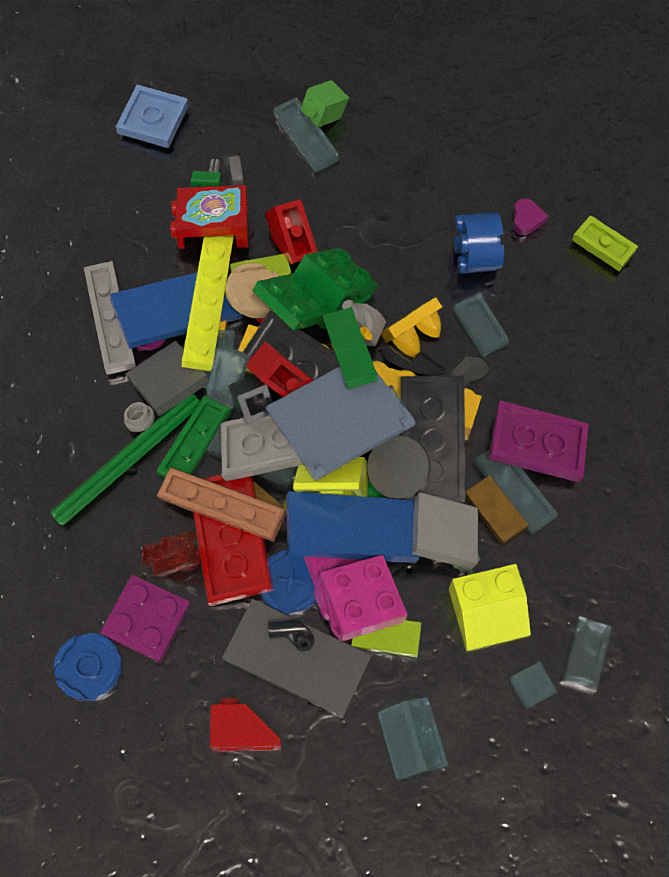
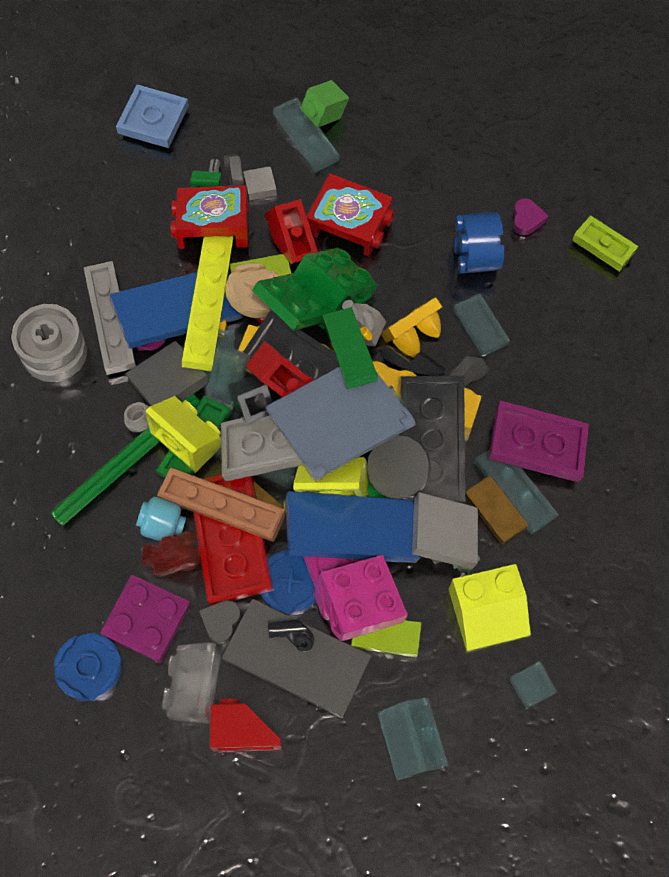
(49, 342): none -> light grey wheel
(160, 518): none -> medium azure head
(183, 431): none -> neon yellow slope
(193, 683): none -> clear slope
(220, 620): none -> dark grey tile
(260, 183): none -> light grey tile
(351, 212): none -> panel
(587, 654): clear light blue tile -> none

